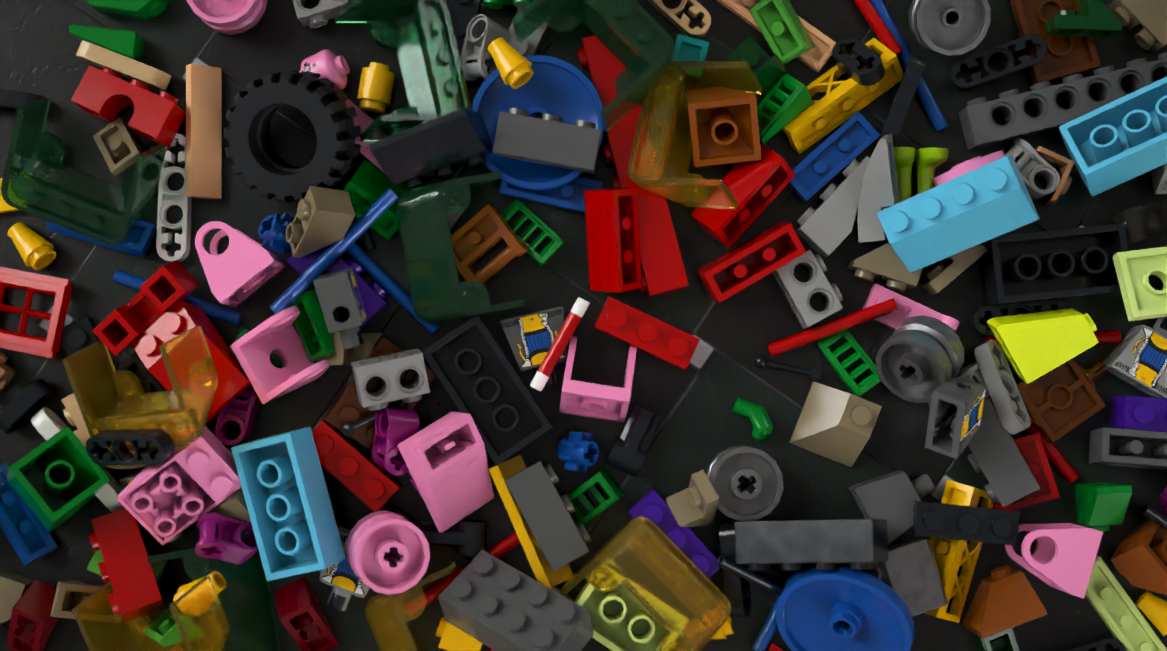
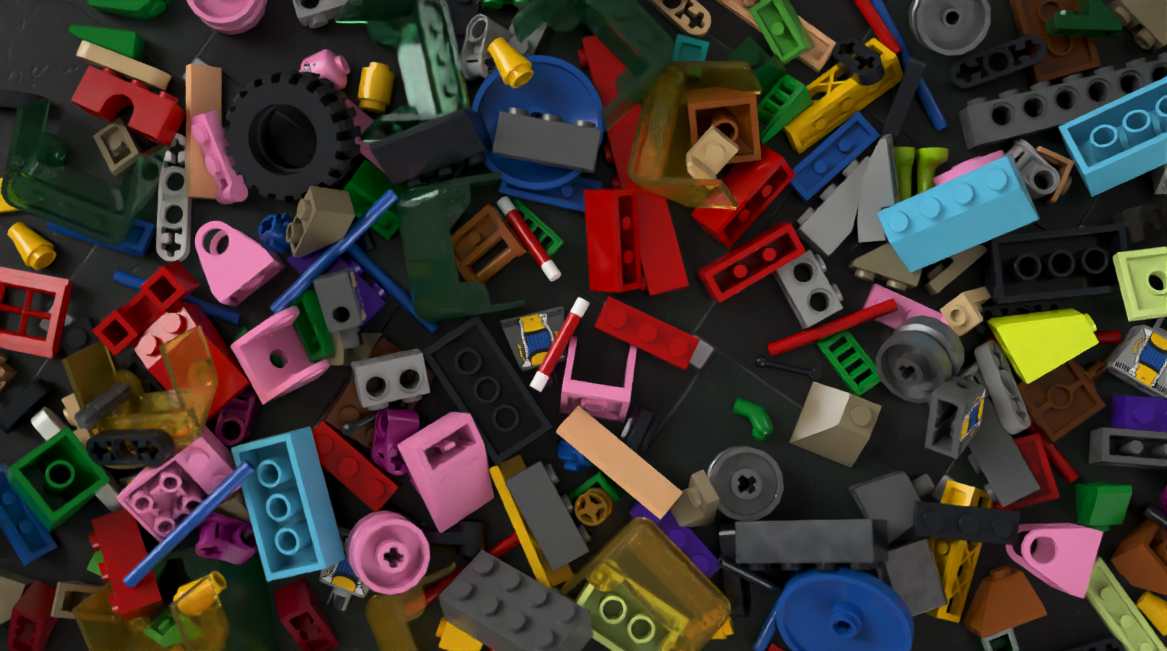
(102, 405): none -> dark grey axle
(189, 524): none -> blue piece
(209, 133): none -> bright pink plate
(529, 239): none -> red bar
(587, 510): none -> pearl gold wheel
(619, 462): none -> light nougat tile
(710, 154): none -> tan bracket
(965, 309): none -> tan bracket

